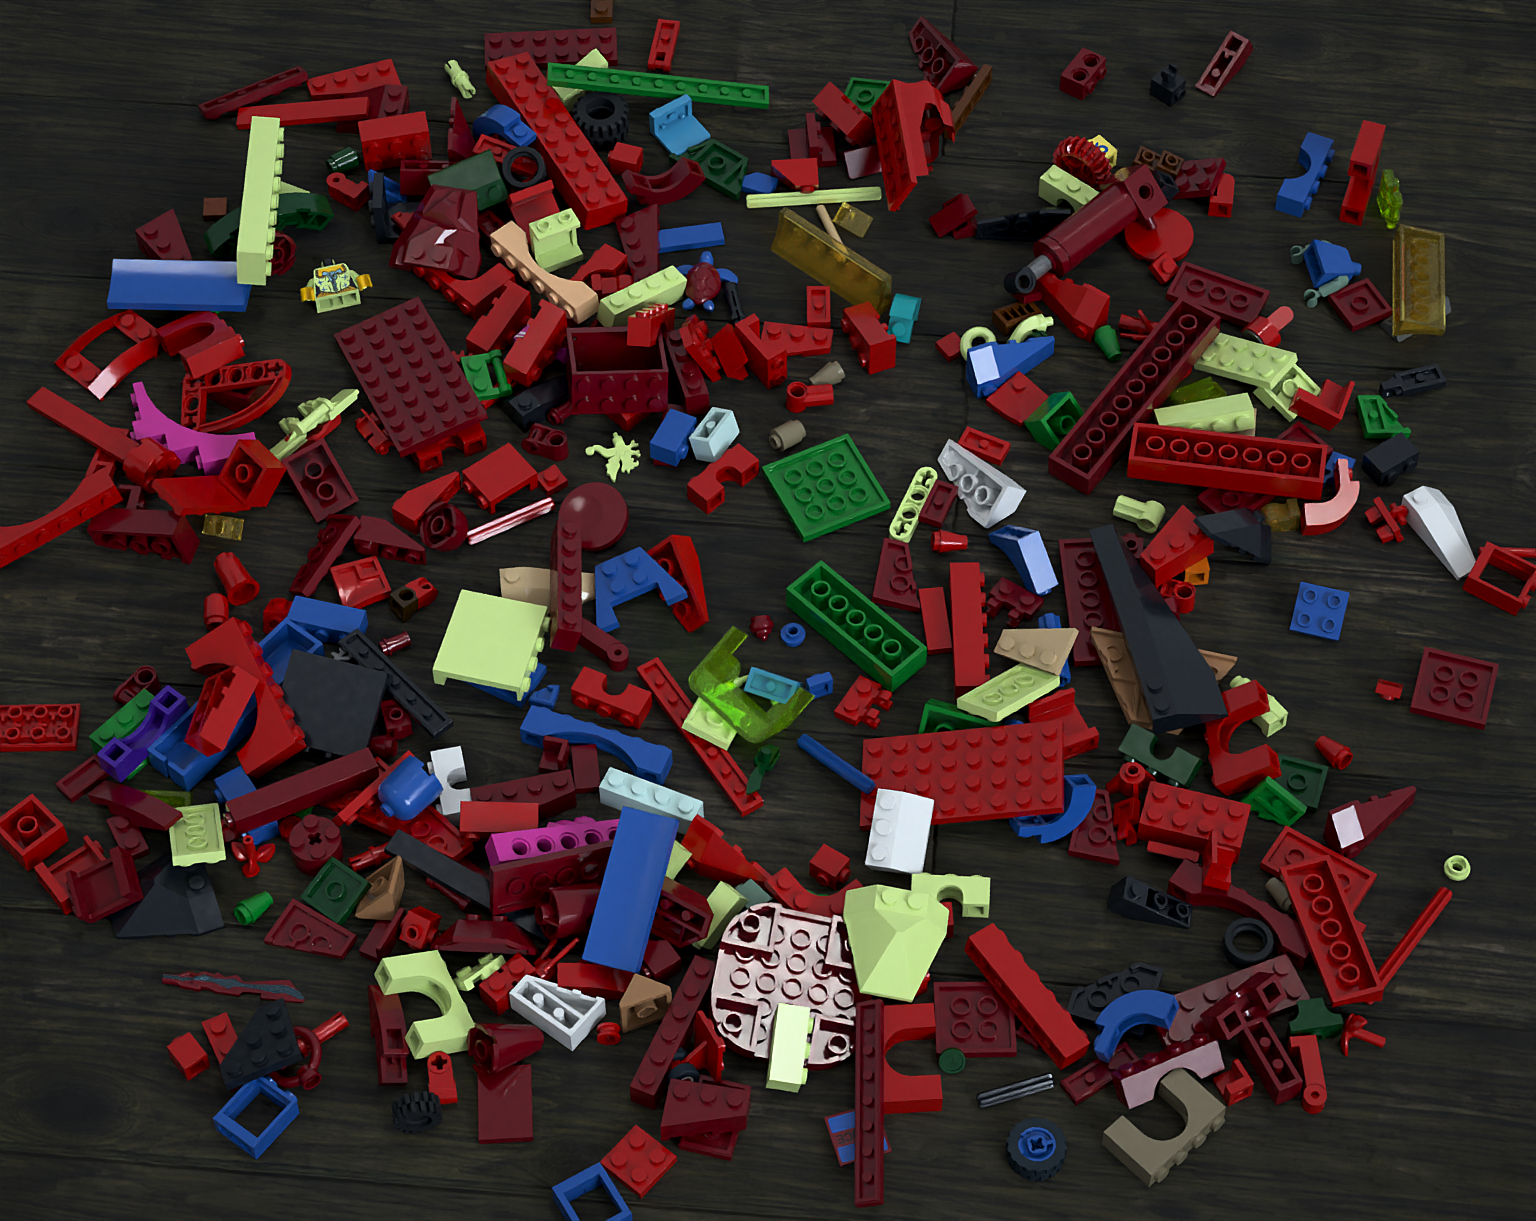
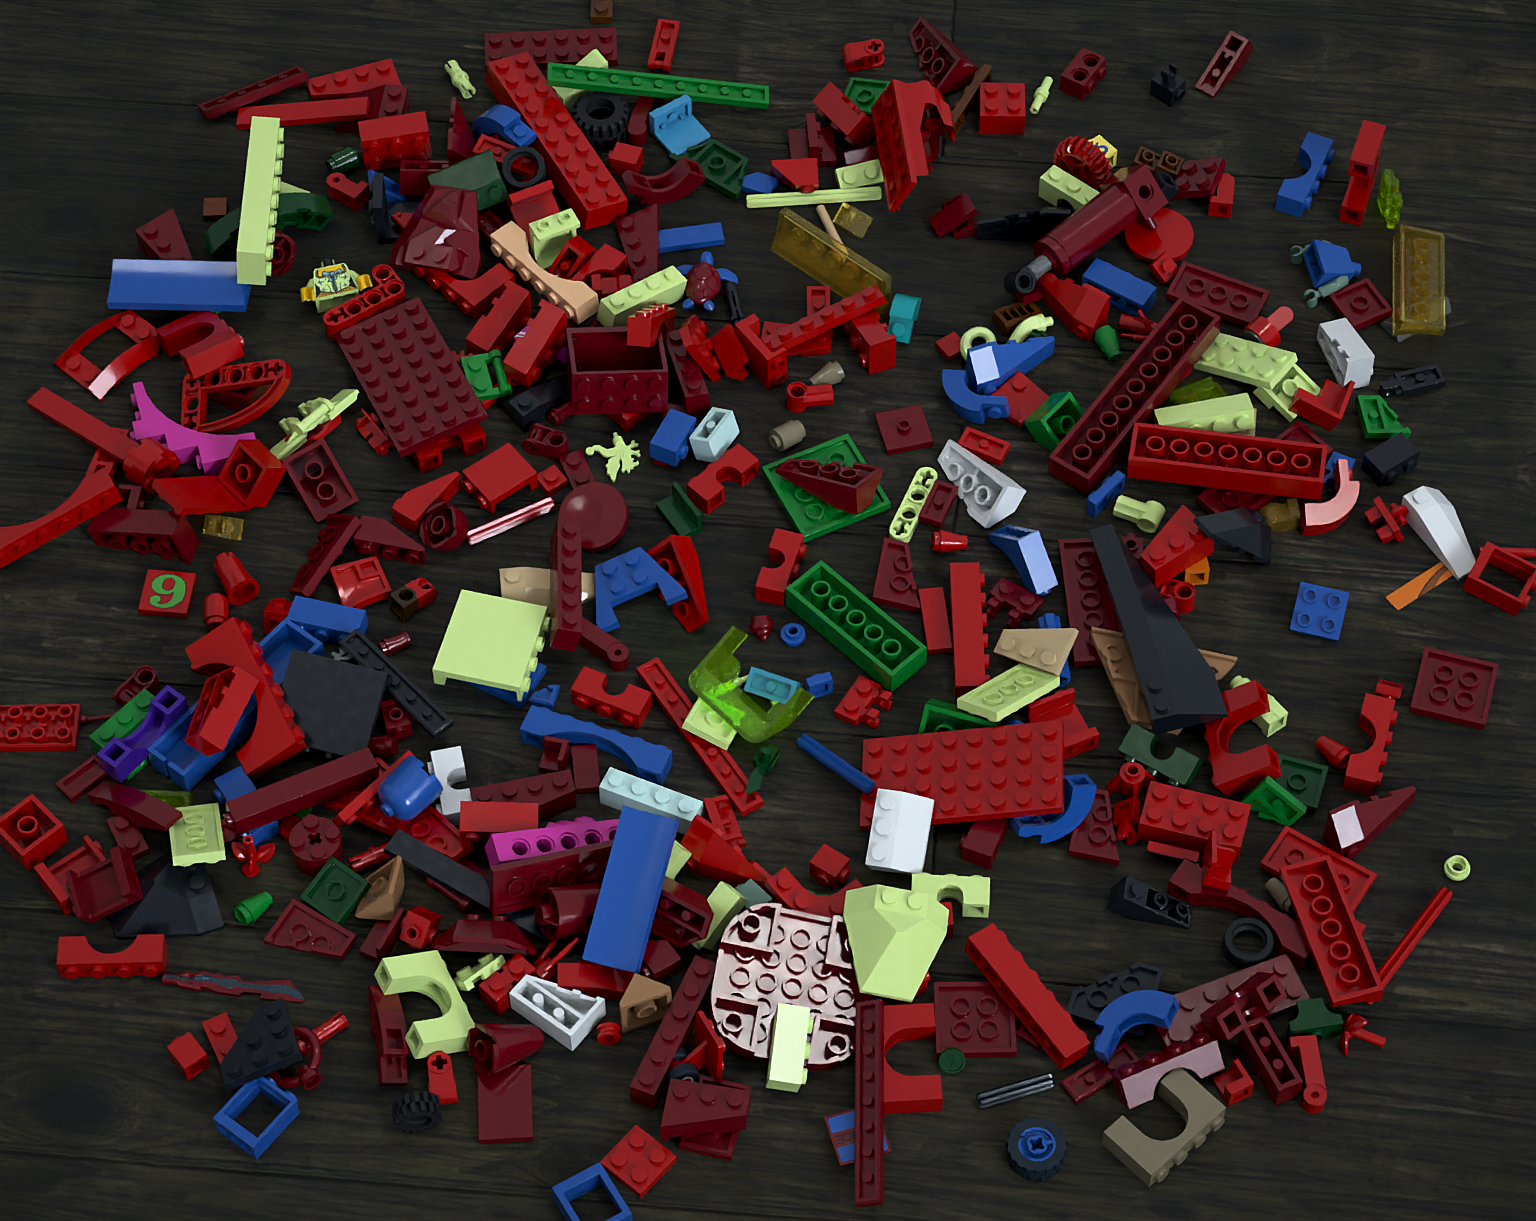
(83, 719): none -> dark red hinge
(143, 957): none -> red arch
(167, 593): none -> red tile
(386, 294): none -> red beam
(571, 257): none -> red slope
(576, 469): none -> dark red plate
(639, 119): none -> dark red leg
(680, 513): none -> dark green panel
(724, 818): none -> red hinge
(787, 550): none -> red arch
(825, 319): none -> red plate
(839, 486): none -> dark red wedge
(859, 175): none -> yellowish green plate
(861, 55): none -> red piece
(903, 429): none -> dark red plate
(968, 404): none -> blue arch
(984, 841): none -> dark red slope
(1002, 108): none -> red brick
(1041, 95): none -> yellowish green bar
(1110, 489): none -> blue plate
(1124, 289): none -> blue brick
(1346, 352): none -> white wedge
(1363, 768): none -> red arch
(1419, 586): none -> orange sticker

